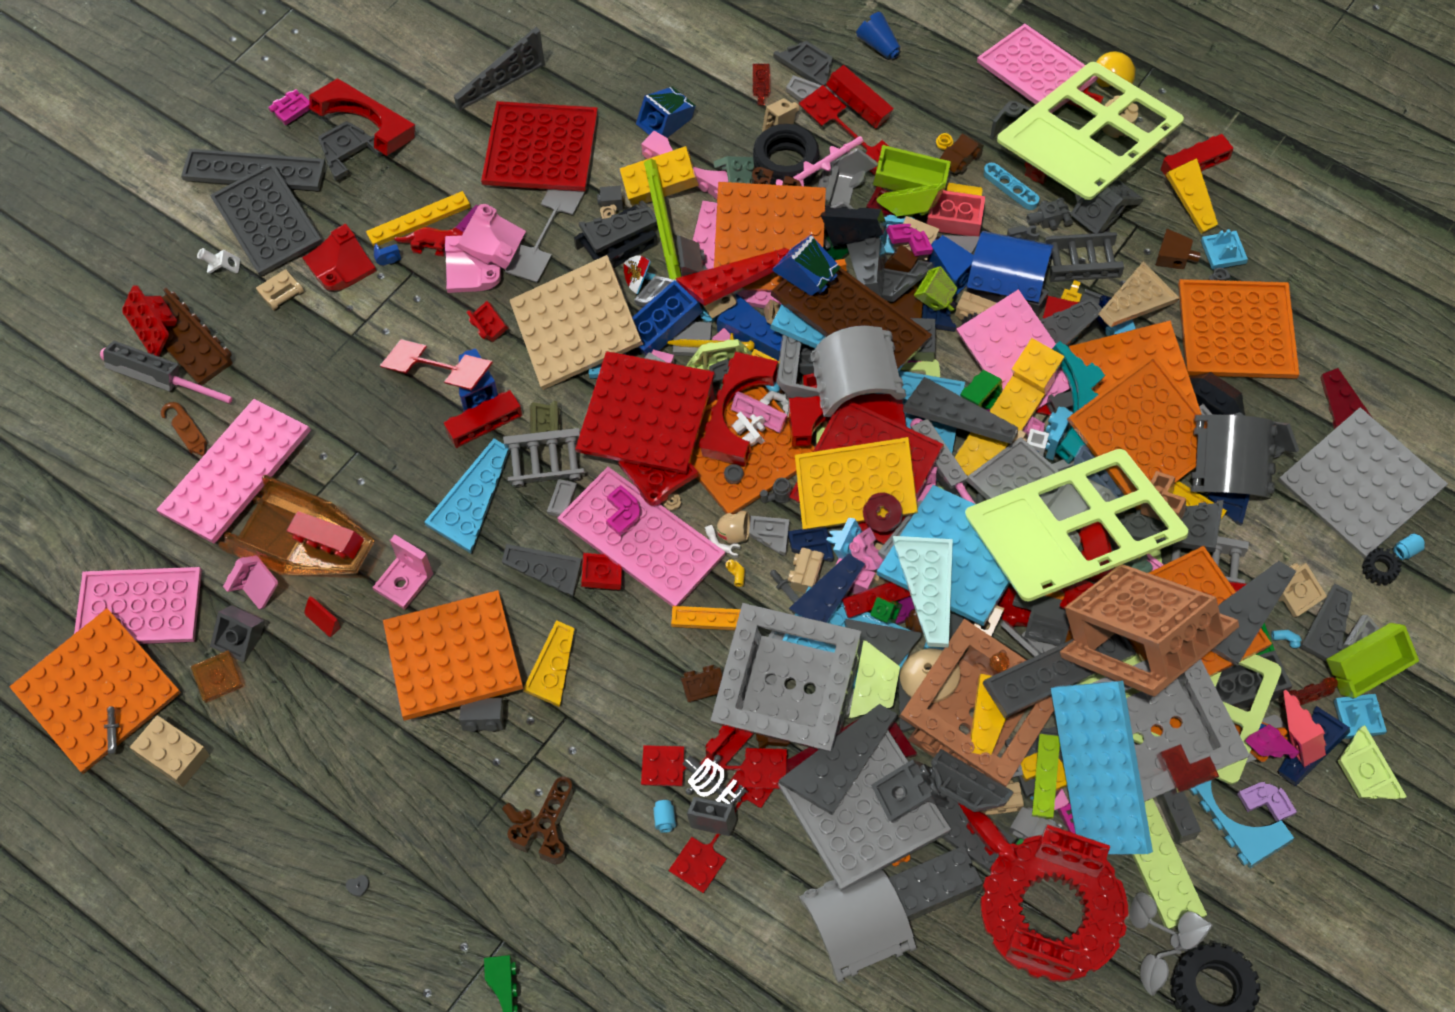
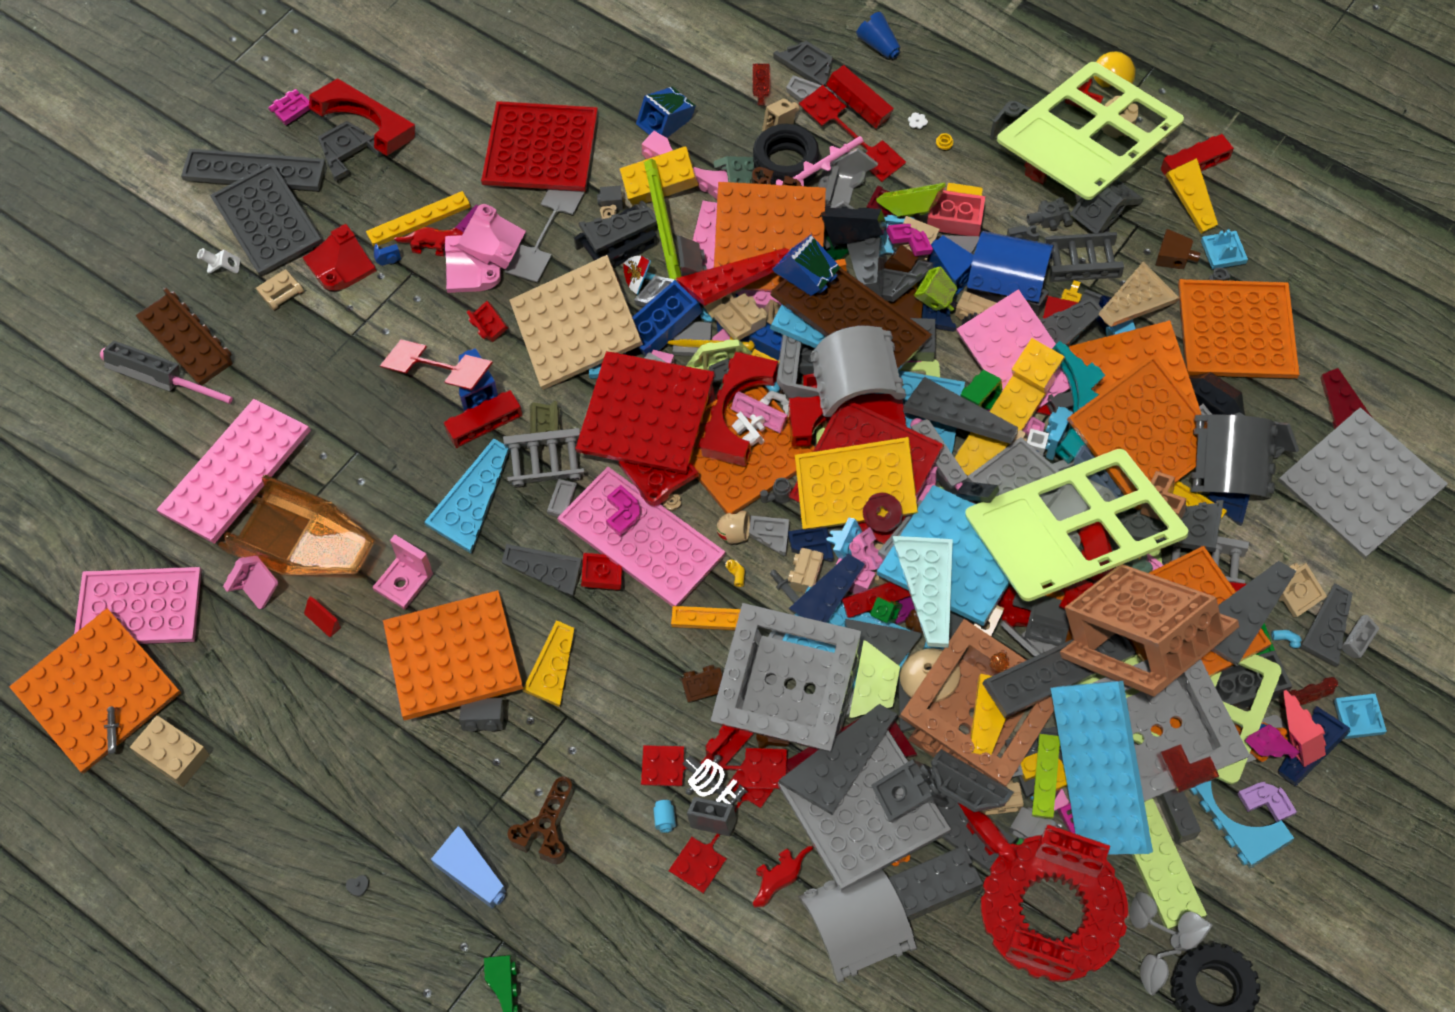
(148, 318): red bracket -> none
(186, 429): dark orange plate -> none
(216, 676): clear orange plate -> none
(236, 632): dark grey slope -> none
(325, 535): brick -> none
(466, 866): none -> light blue slope
(512, 65): dark grey wing -> none
(517, 817): reddish brown arm -> none
(727, 548): white arm -> none
(733, 474): dark grey tile -> none
(741, 317): none -> tan plate
(779, 876): none -> red animal
(906, 170): lime piece -> none
(917, 120): none -> white plant
(962, 153): reddish brown brick -> none
(977, 491): none -> black plate
(1009, 187): medium azure beam -> none
(1031, 64): bright pink plate -> none
(1368, 769): yellowish green wing -> none
(1373, 660): lime piece -> none
(1377, 575): black tyre -> none
(1409, 546): medium azure brick -> none

